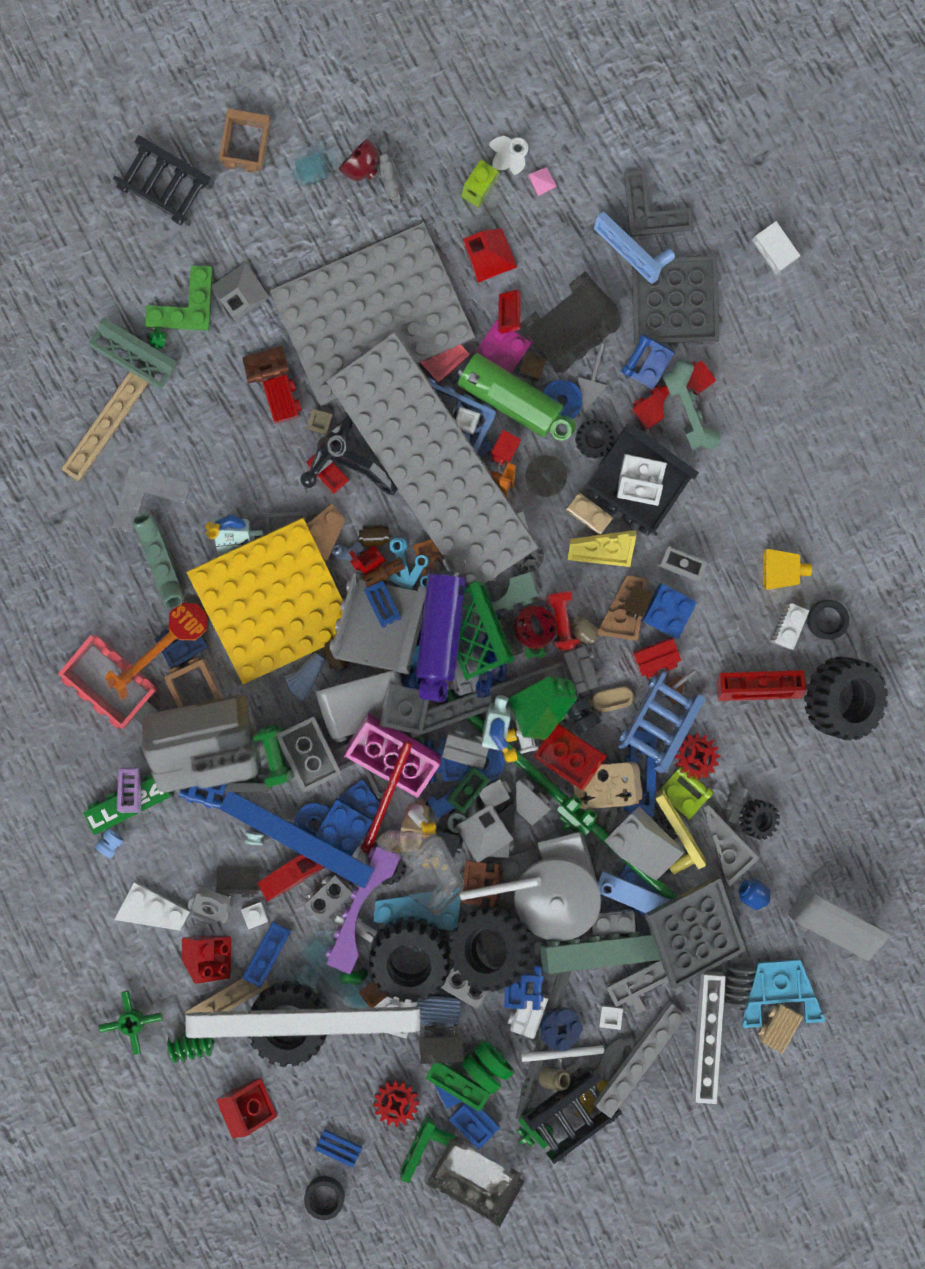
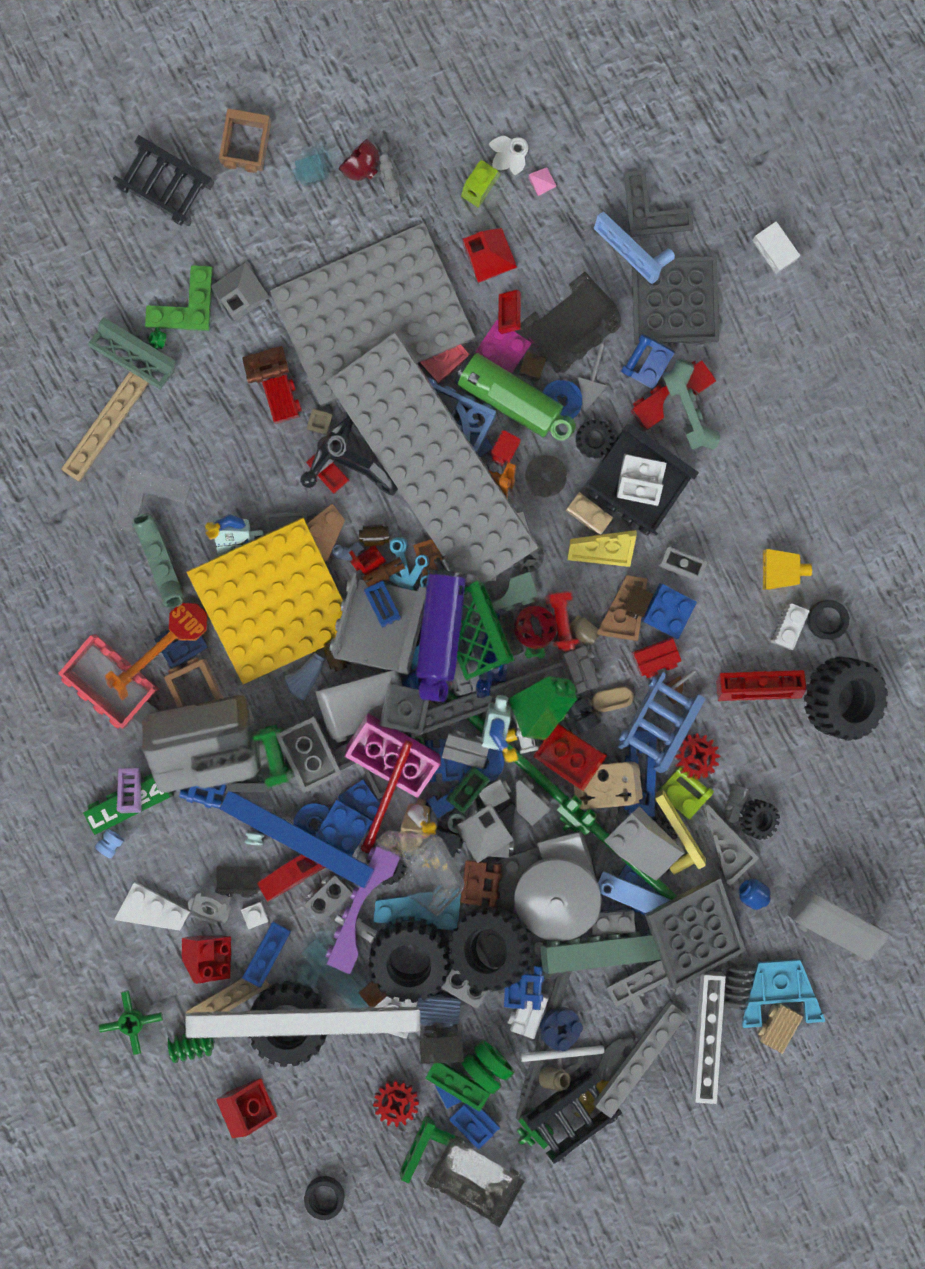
(326, 1133): blue tile -> none
(354, 978): green arm -> none
(467, 420): white tile -> none
(505, 887): white bar -> none
(610, 1017): white plate -> none

